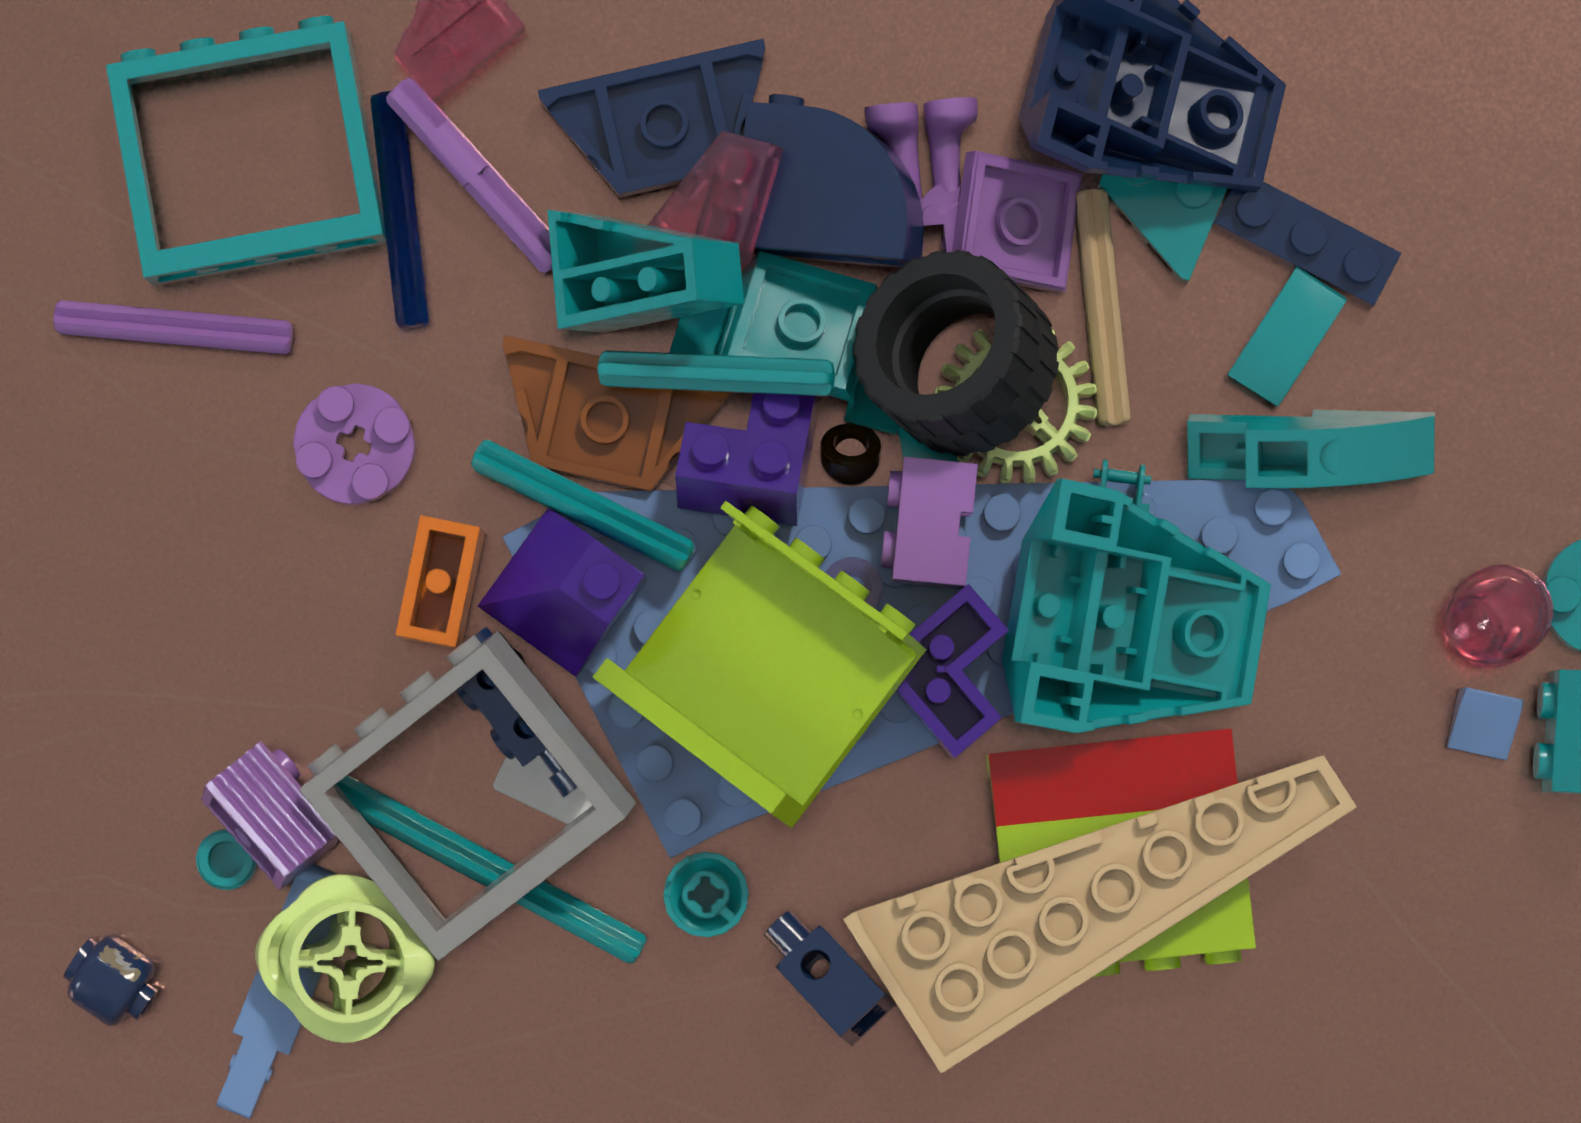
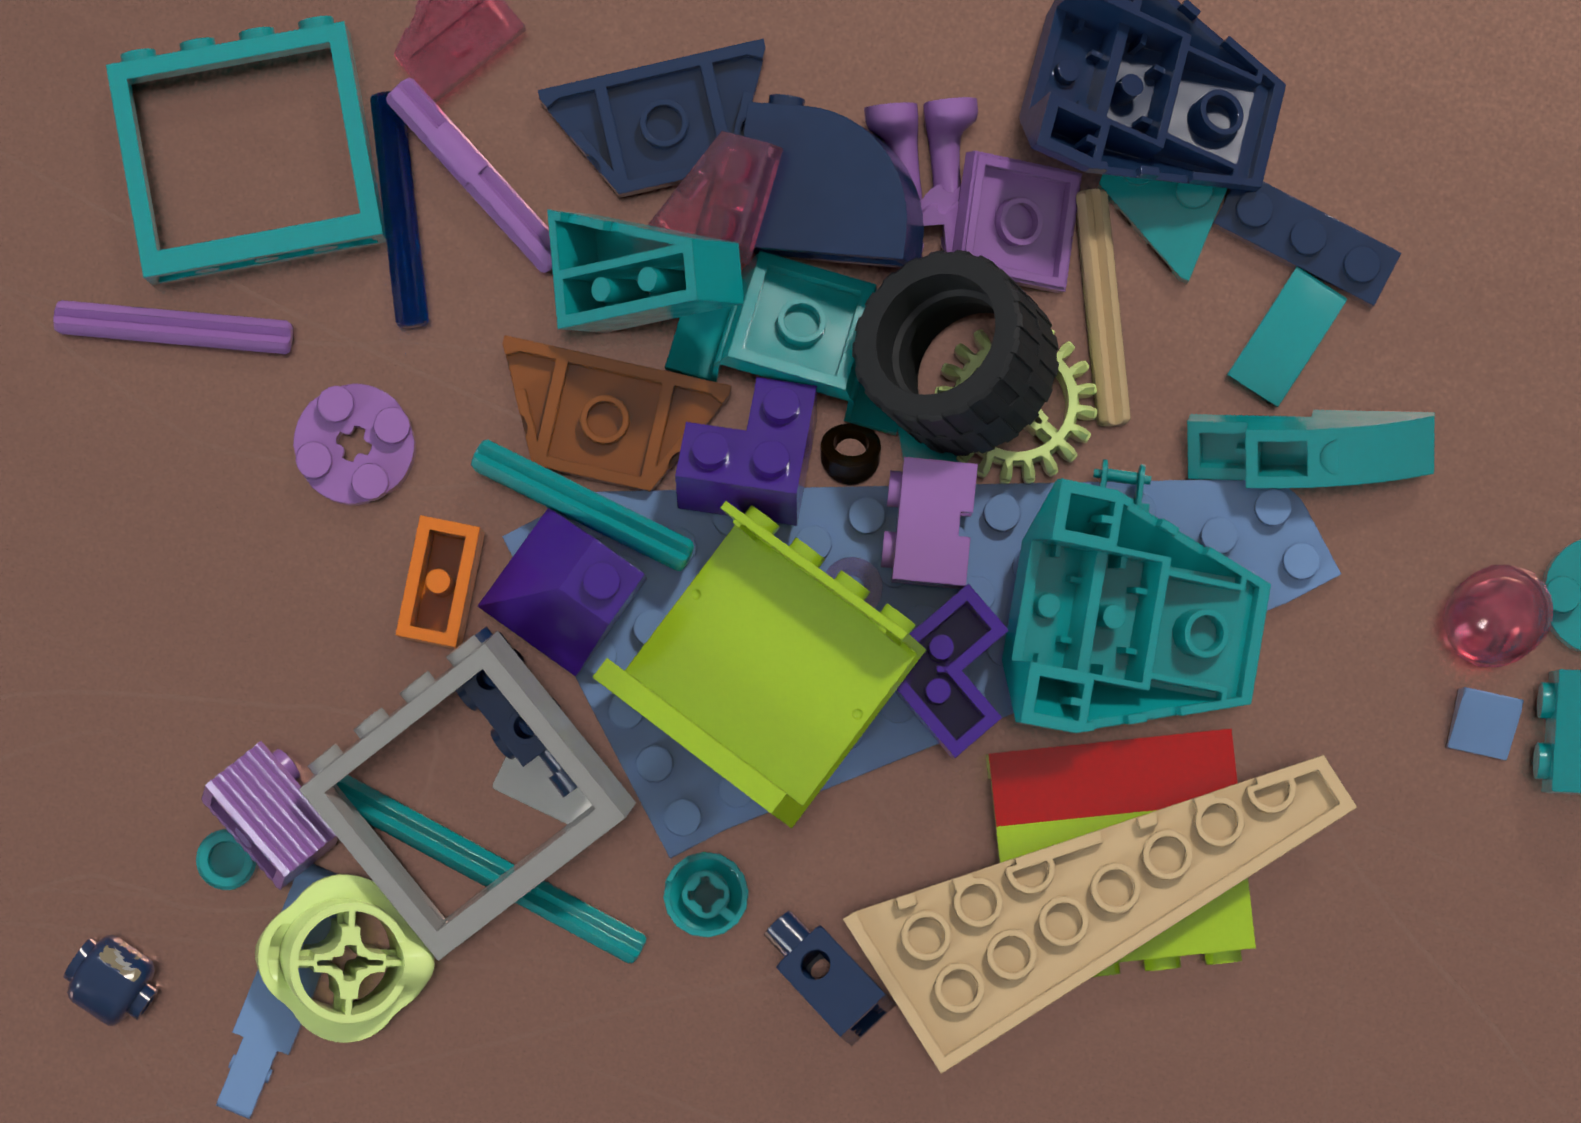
(716, 373): teal axle -> none

